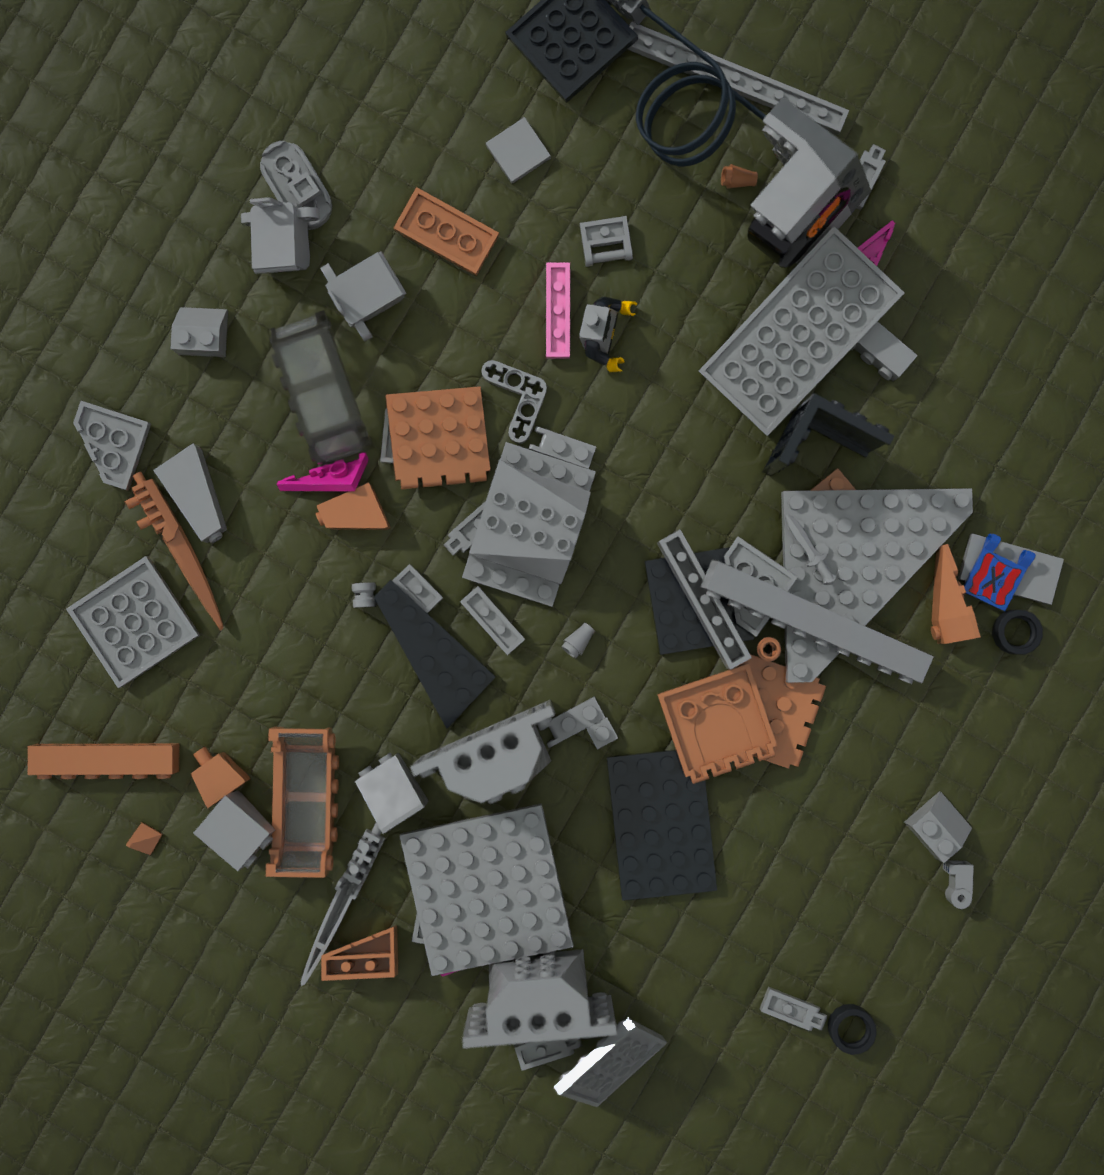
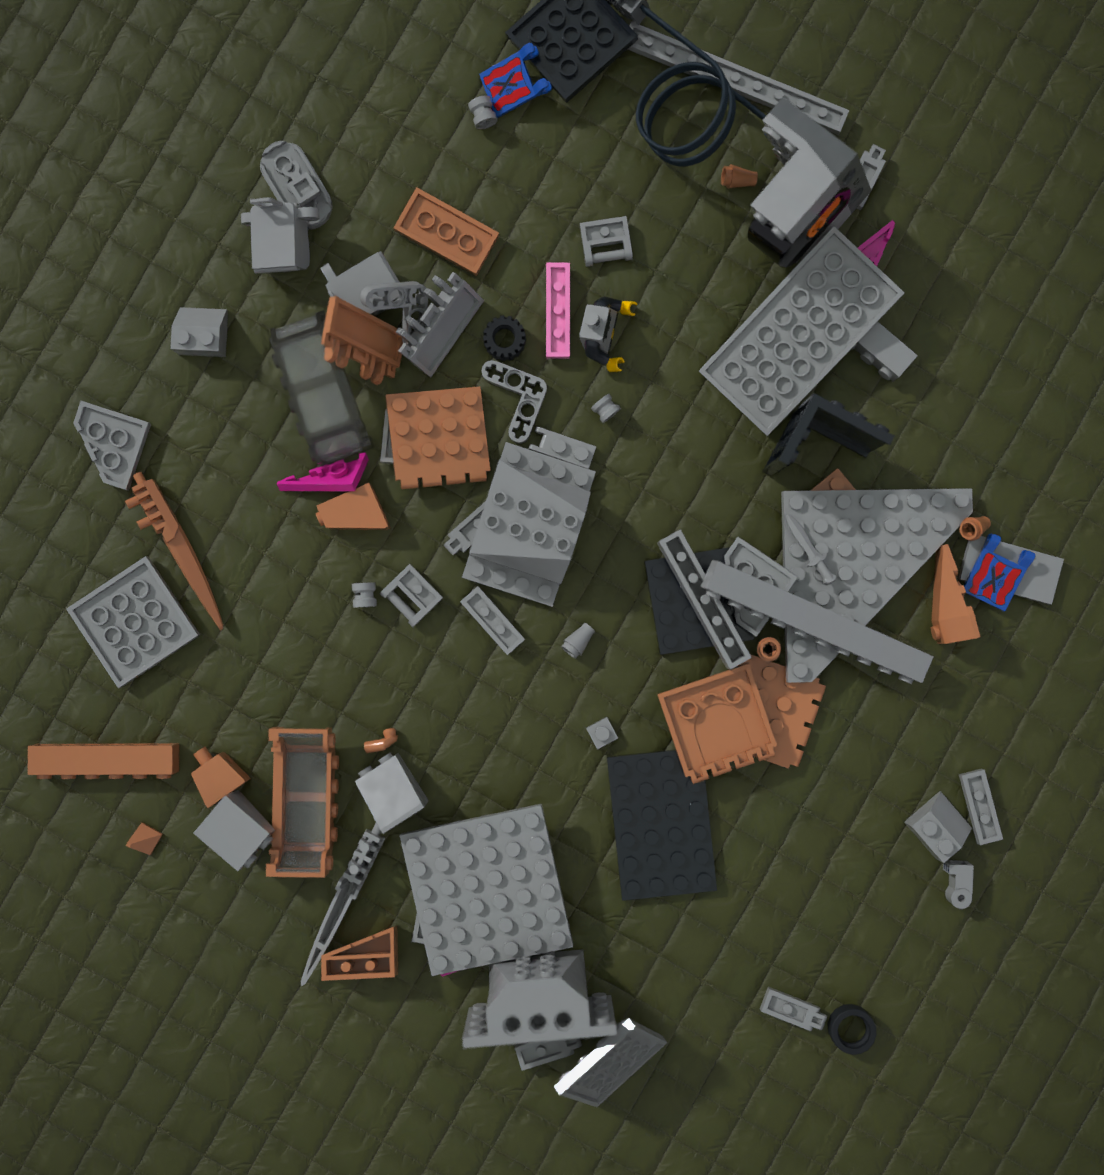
(192, 490): light grey slope -> none
(360, 337): none -> nougat hinge
(381, 744): none -> nougat arm
(404, 300): none -> light grey beam
(441, 663): black wing -> none
(443, 324): none -> light grey hinge
(482, 111): none -> light grey wheel
(493, 758): light grey wedge -> none
(497, 325): none -> black tyre
(510, 83): none -> flag
(518, 150): light grey tile -> none
(574, 720): light grey hinge -> none
(605, 408): none -> light grey wheel
(973, 527): none -> nougat cone
(980, 806): none -> light grey plate
(1034, 640): black tyre -> none

